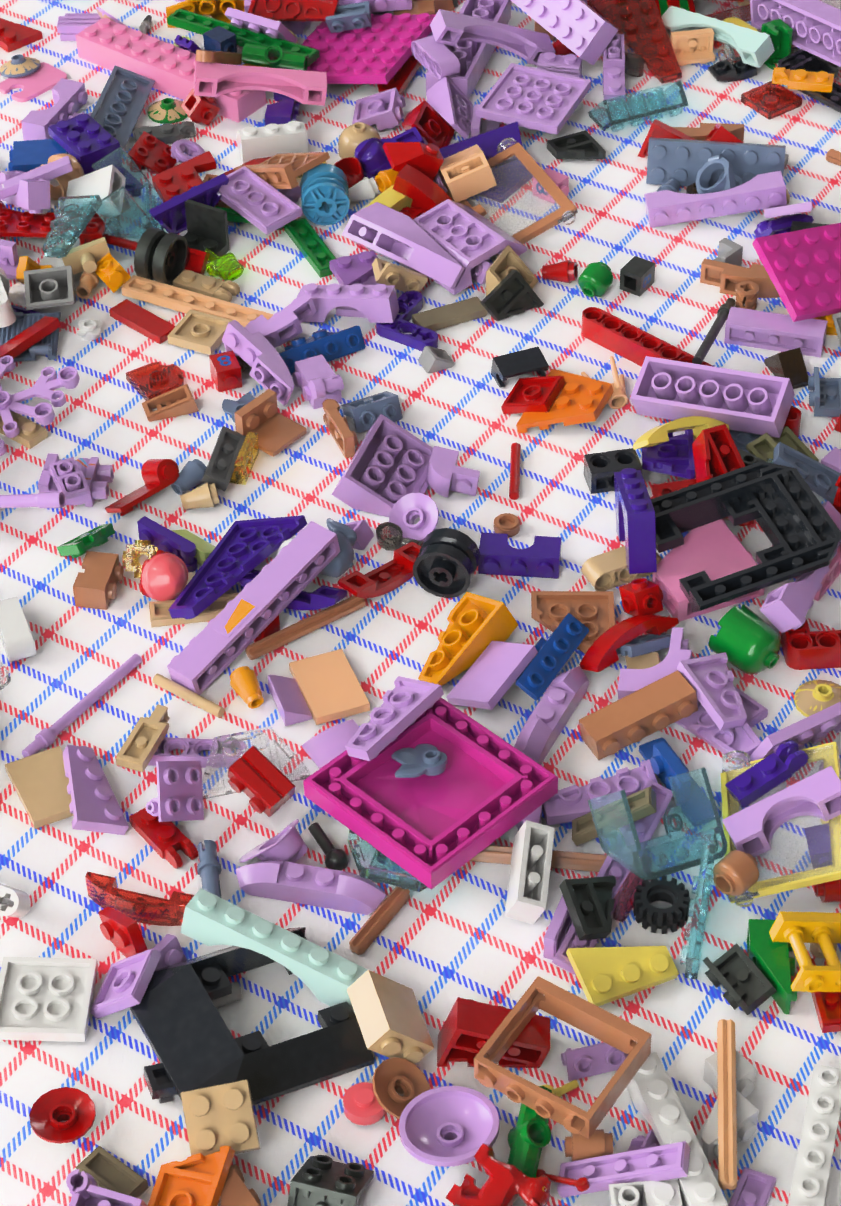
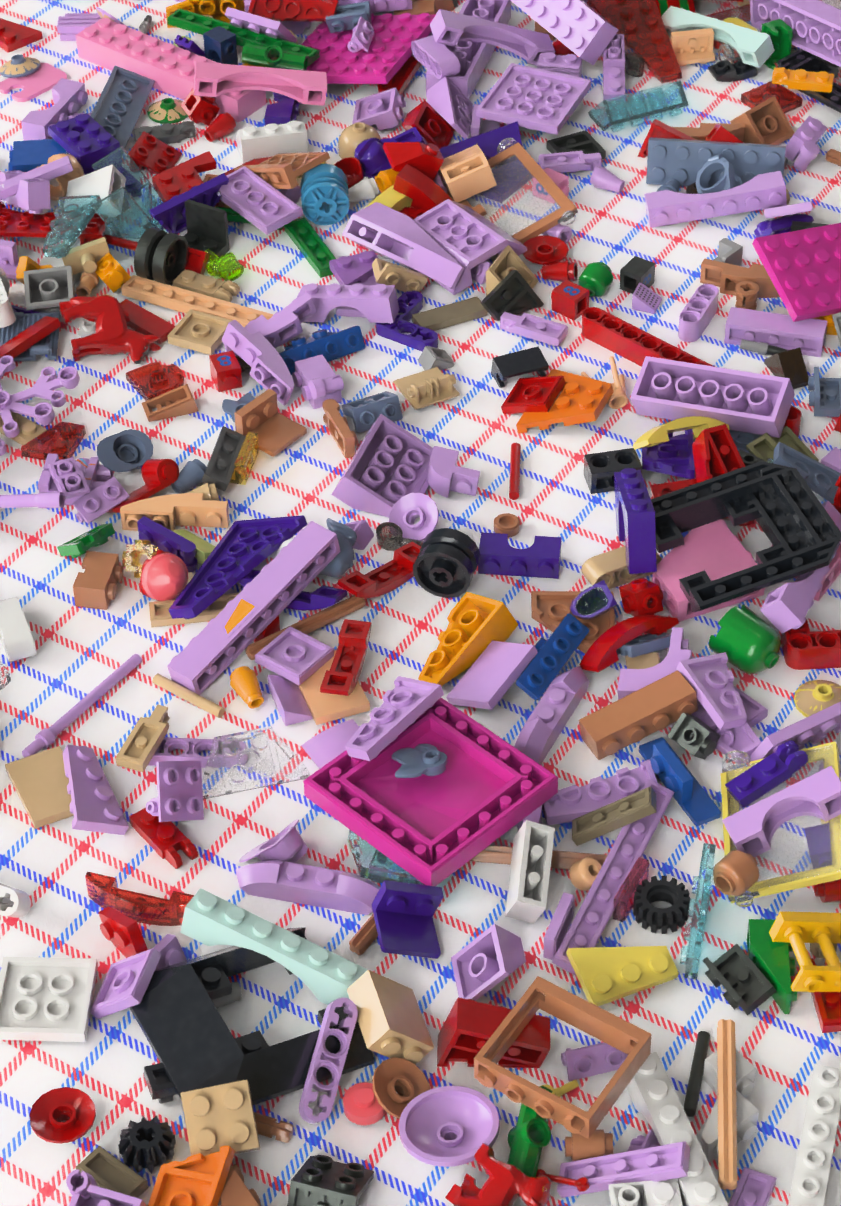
(60, 440): none -> clear red wing
(100, 500): none -> lavender hinge
(112, 331): none -> red animal
(125, 450): none -> sand blue piece
(147, 1144): none -> black gear
(176, 510): none -> light nougat slope
(190, 147): lavender gear -> none
(209, 867): sand blue pin -> none
(218, 57): nougat beam -> none
(221, 126): none -> red cone
(260, 782): red brick -> none
(269, 1127): none -> nougat axle
(294, 655): none -> lavender tile
(323, 1058): none -> lavender beam
(335, 858): pearl dark grey bar -> none
(348, 658): none -> red slope
(361, 36): none -> lavender hinge
(405, 918): none -> dark purple bracket
(427, 387): none -> tan hinge
(486, 961): none -> lavender slope
(534, 328): none -> lavender hinge
(545, 250): none -> red dish
(560, 231): none -> lavender bush
(569, 299): none -> red brick
(570, 161): none -> lavender hinge
(584, 873): none -> light nougat piece
(590, 905): pearl dark grey wing -> none
(593, 602): none -> rock
(606, 180): none -> lavender cone
(645, 299): none -> lavender slope
(686, 825): clear light blue windscreen -> none
(694, 736): none -> pearl dark grey brick
(696, 1073): none -> pearl dark grey bar
(698, 313): none -> lavender beam
(722, 316): pearl dark grey bar -> none
(762, 348): none -> light grey piece
(765, 124): none -> nougat slope
(805, 143): none -> lavender hinge

